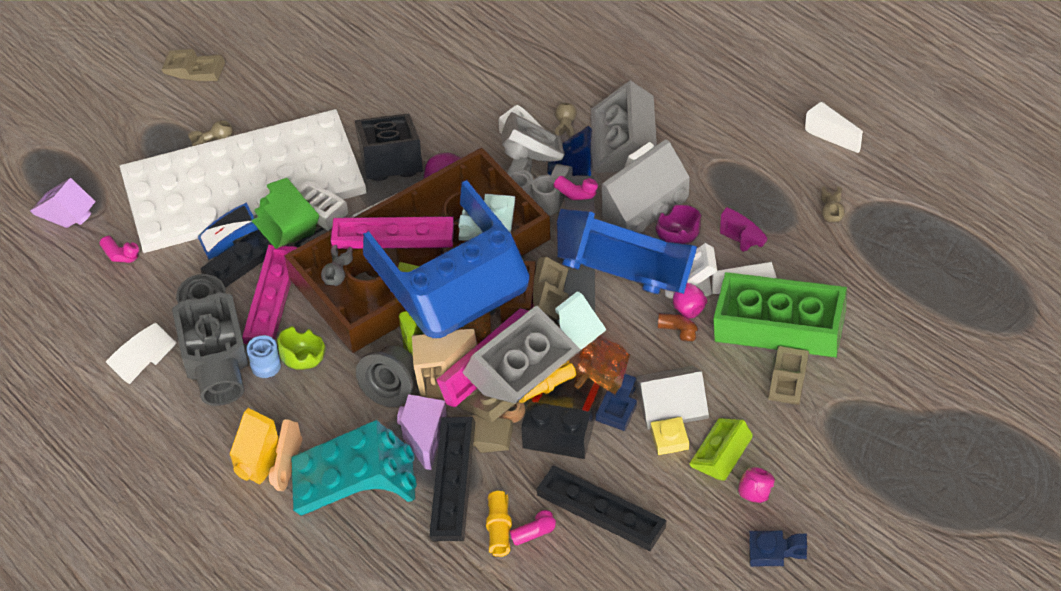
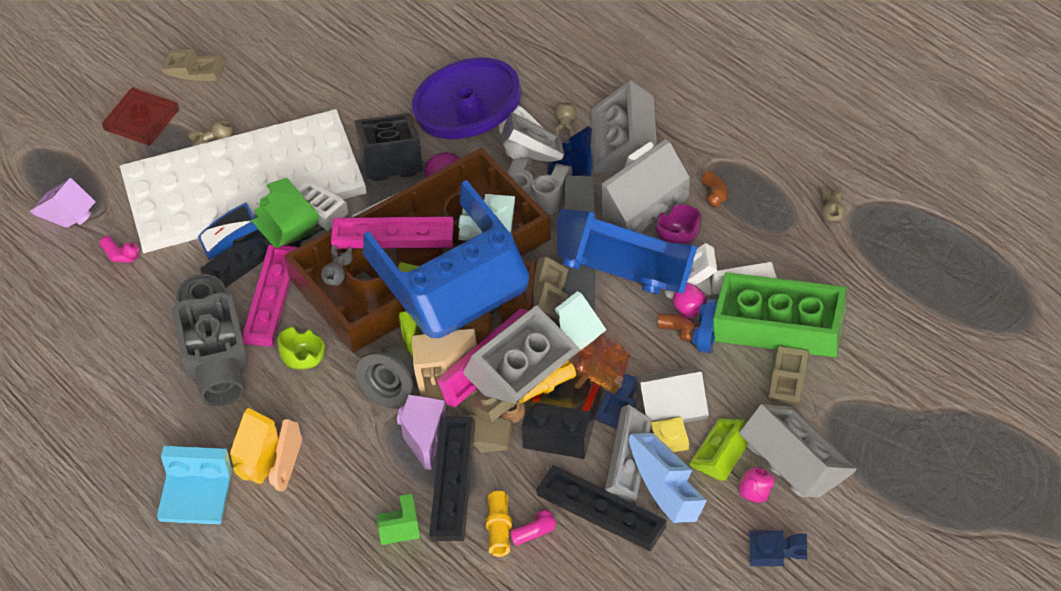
(139, 351): white slope -> none
(140, 116): none -> clear red plate
(194, 484): none -> medium azure bracket
(263, 356): light blue wheel -> none
(352, 463): teal bracket -> none
(399, 524): none -> bright green panel
(466, 98): none -> dark purple dish
(576, 192): dark pink arm -> none
(623, 472): none -> light grey tile
(666, 478): none -> light blue slope
(704, 335): none -> blue plate
(718, 188): none -> dark orange arm
(741, 230): magenta slope -> none
(796, 450): none -> light grey slope
(831, 126): white slope -> none

